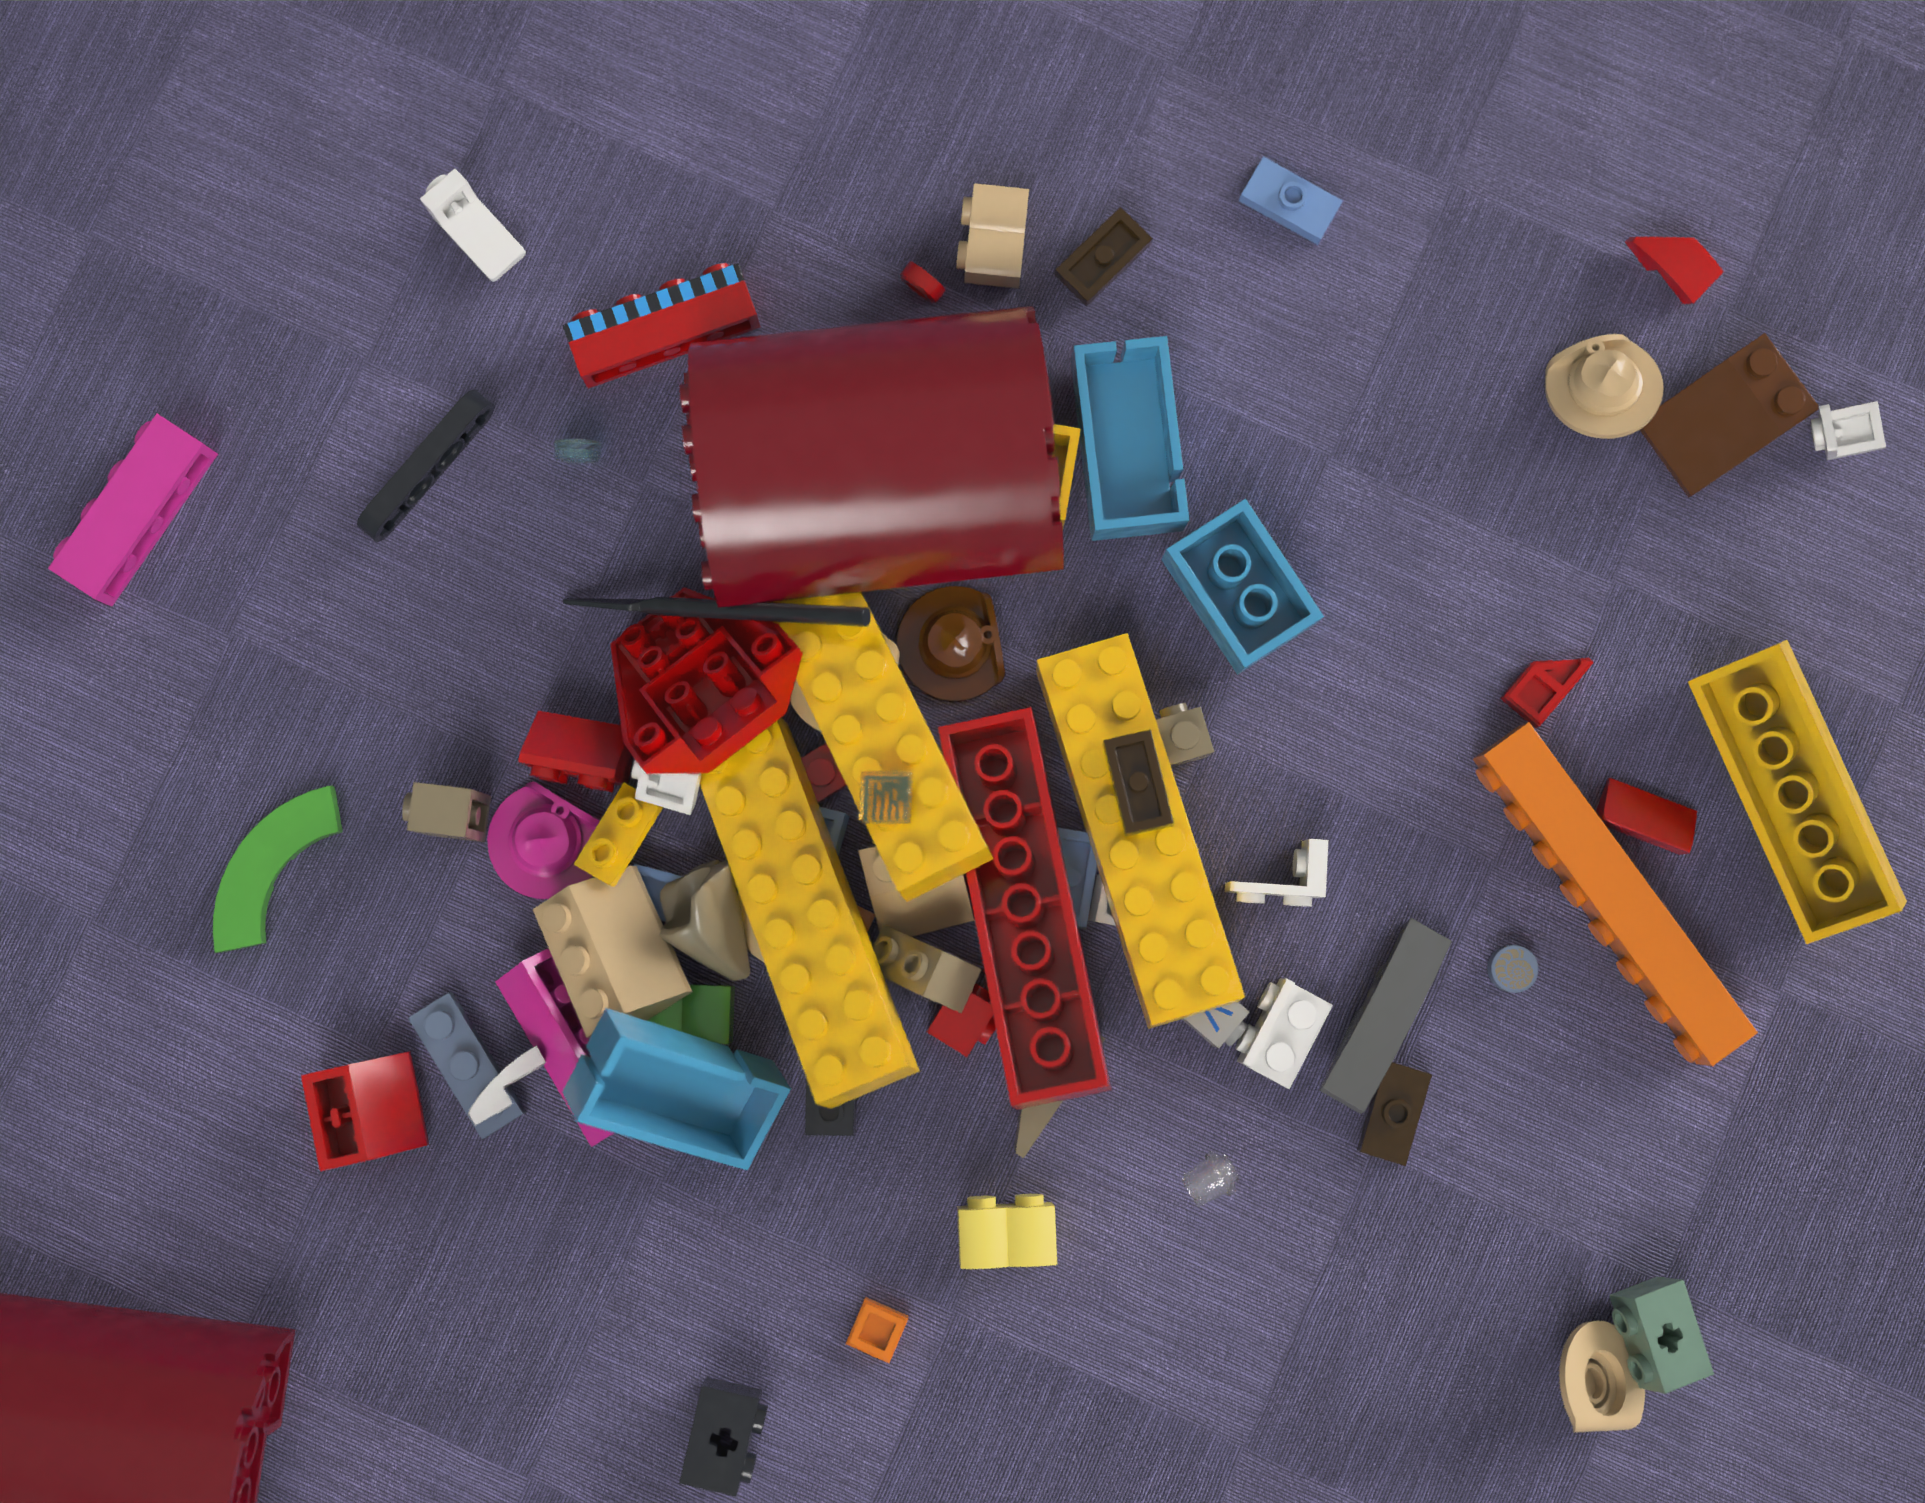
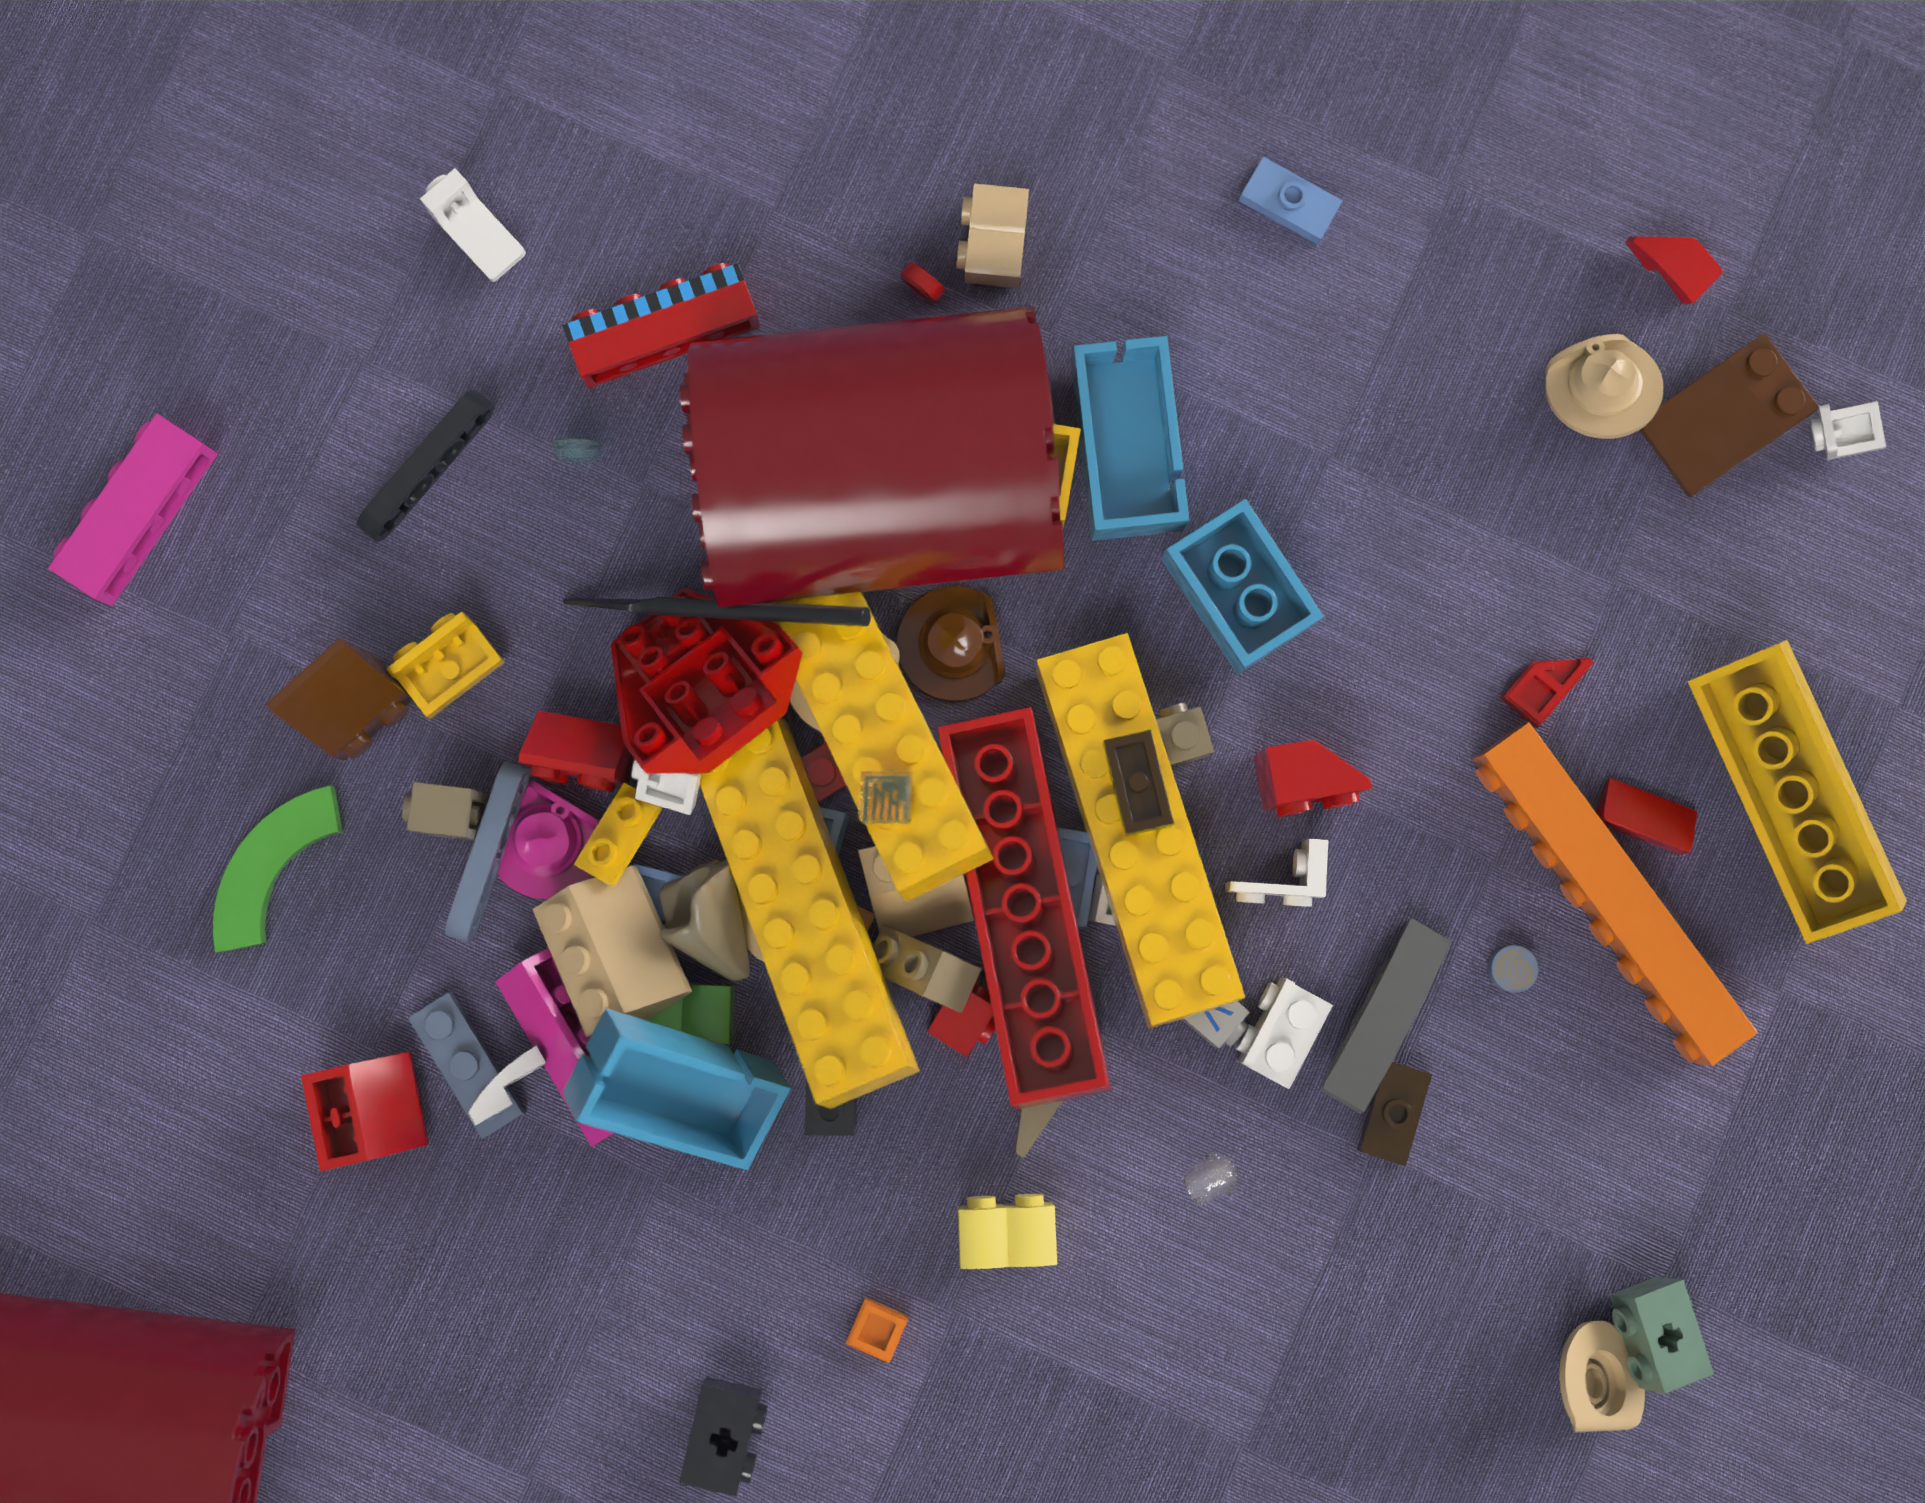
(342, 700): none -> reddish brown slope
(445, 663): none -> yellow bracket
(487, 852): none -> sand blue beam
(1103, 256): dark brown plate -> none
(1306, 773): none -> red slope

